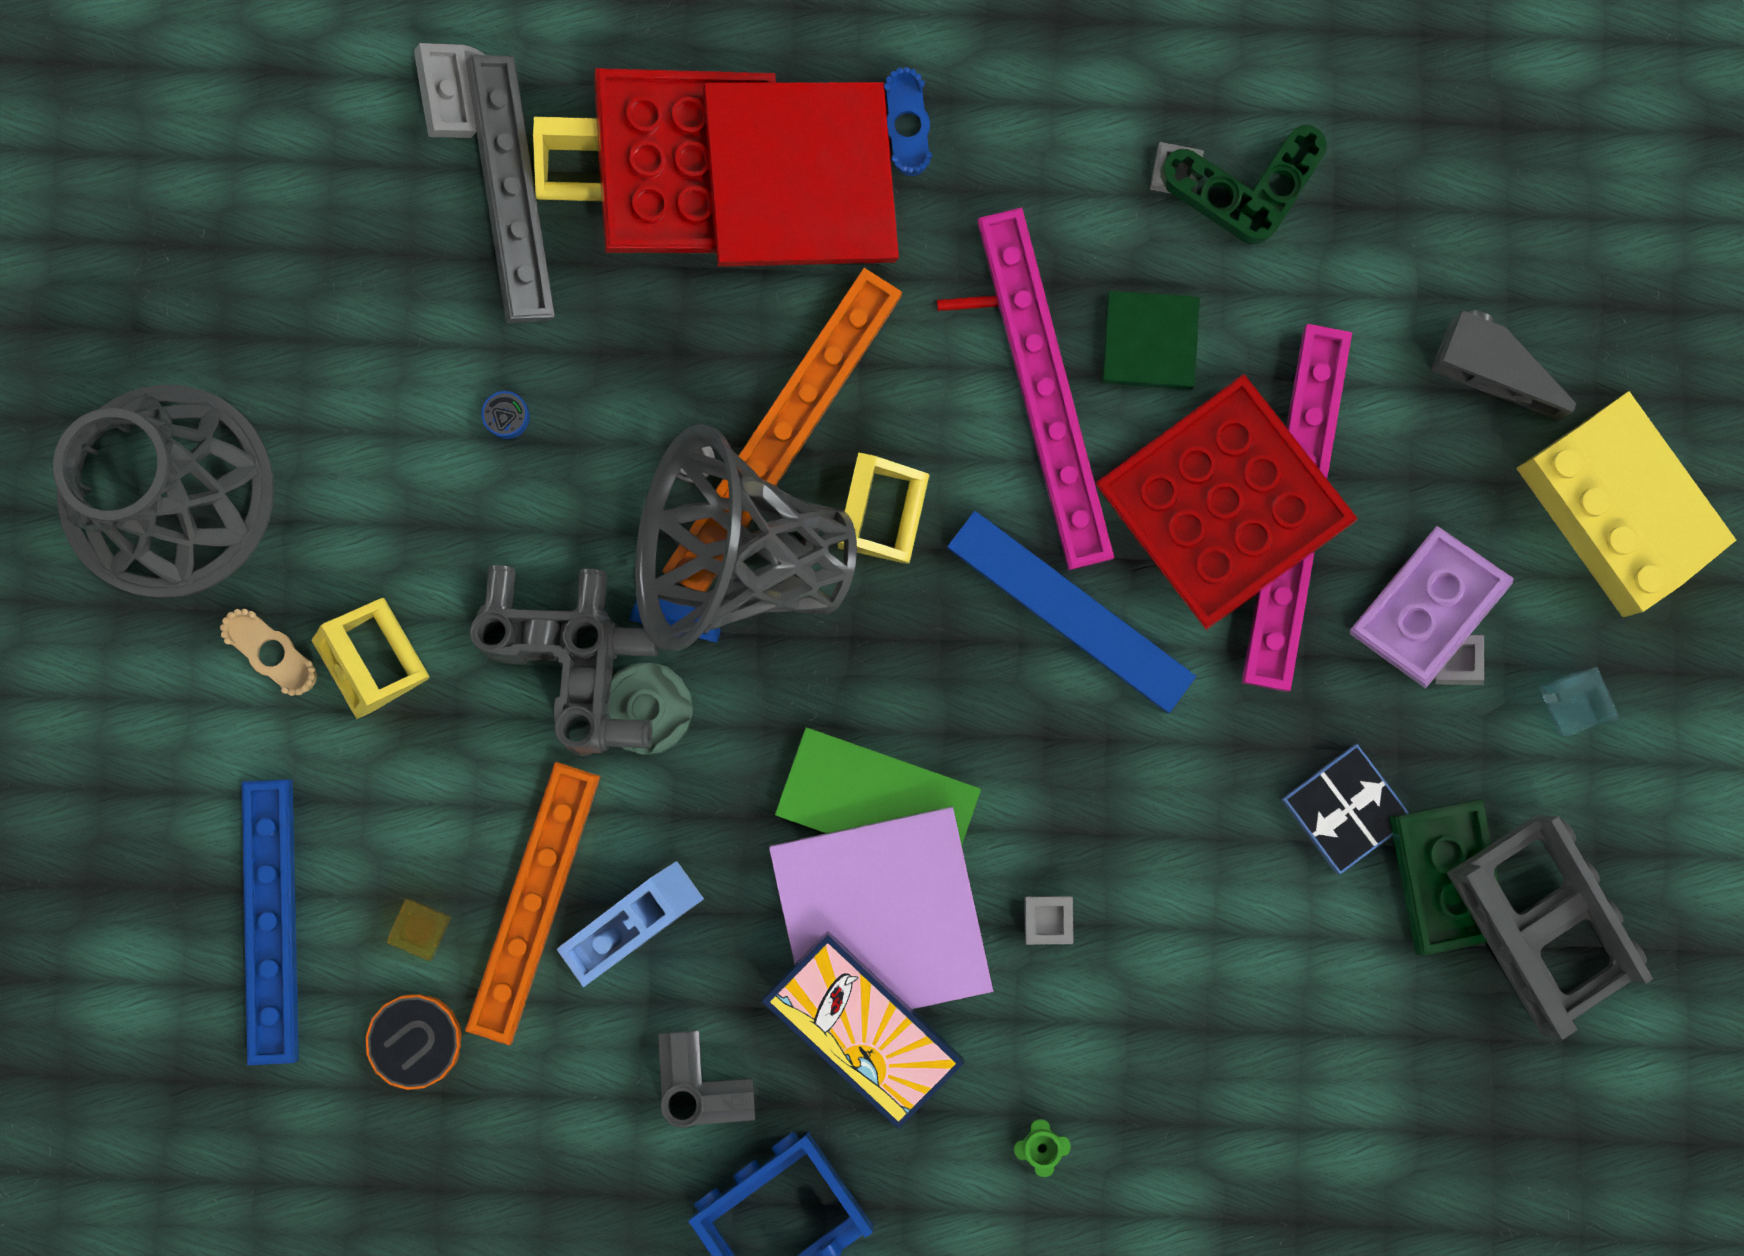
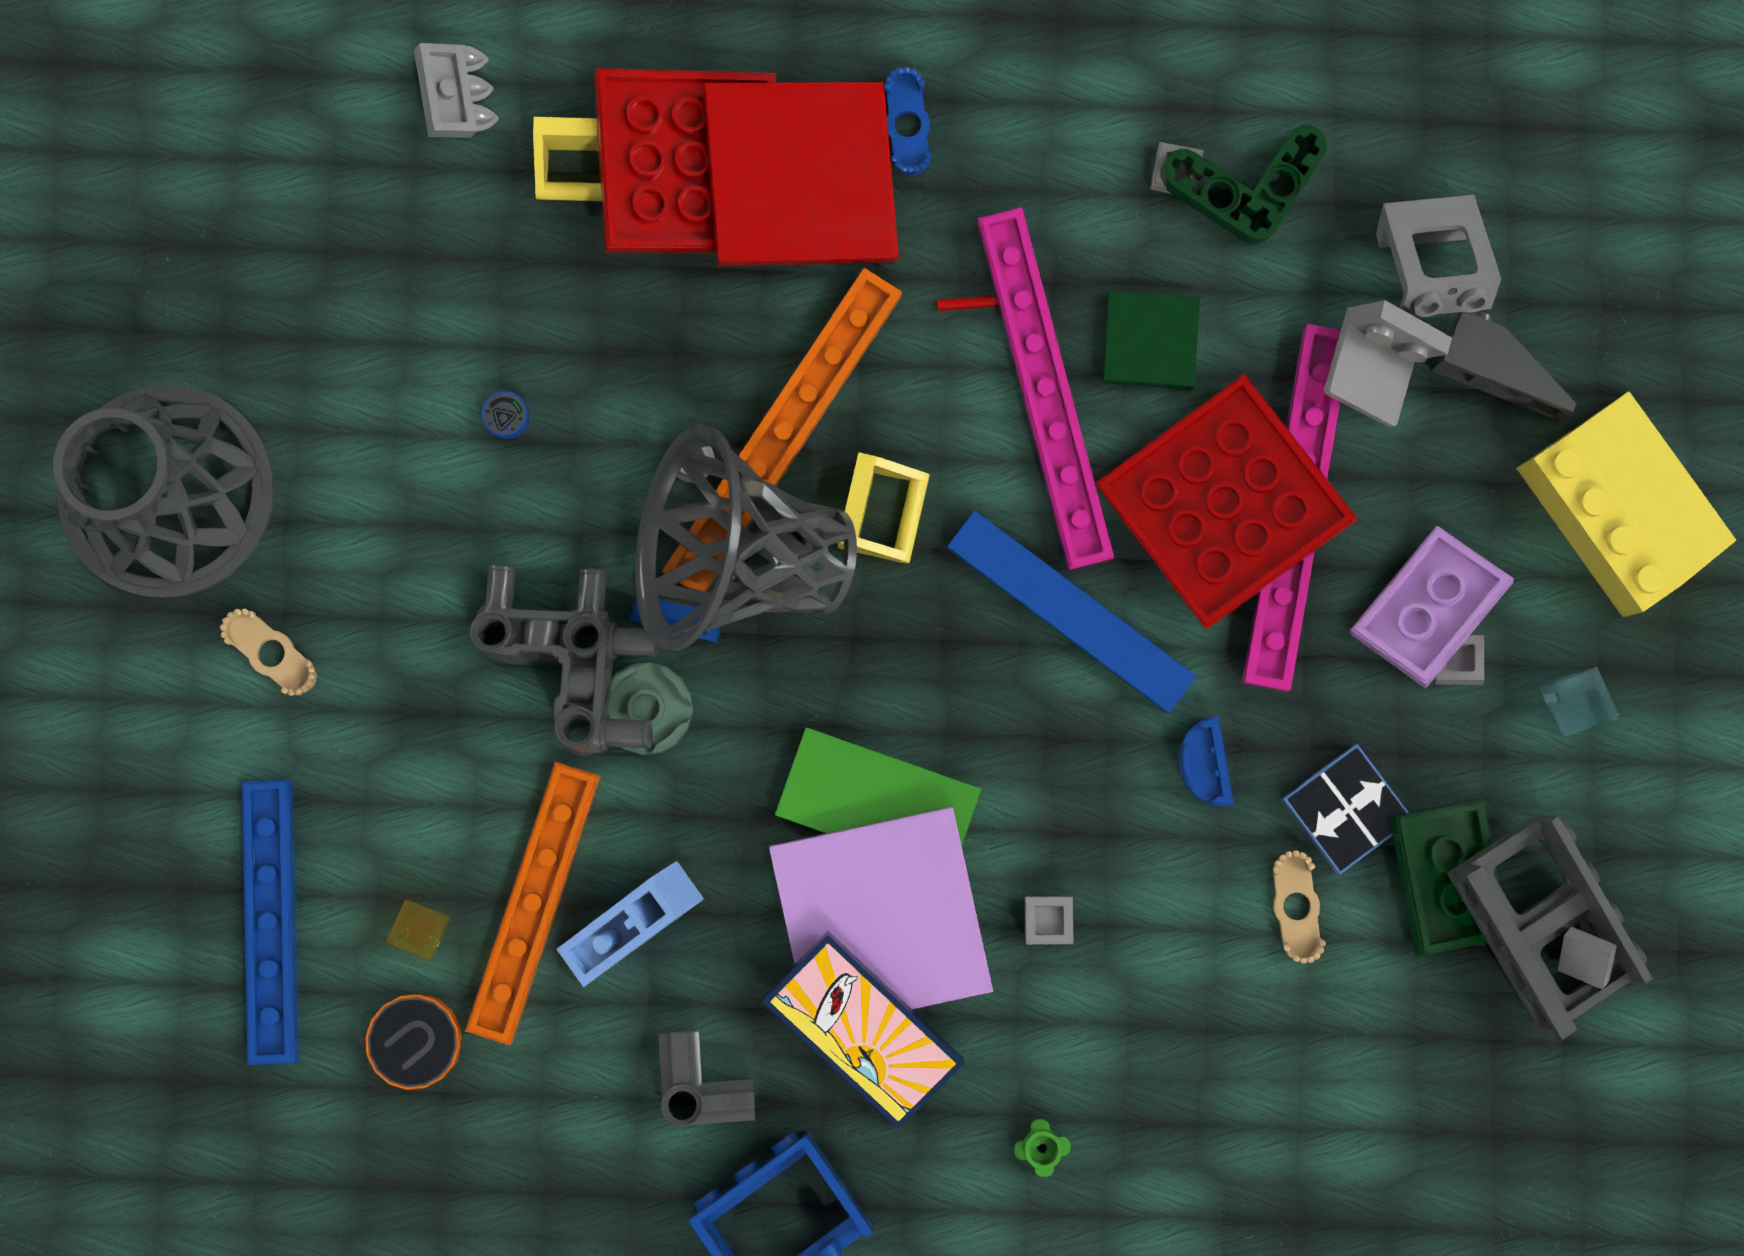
(349, 669): light yellow tile -> none
(510, 189): dark grey tile -> none
(1204, 763): none -> blue plate
(1302, 936): none -> tan piece
(1378, 358): none -> light grey bracket
(1434, 221): none -> light grey window
(1587, 957): none -> light grey tile

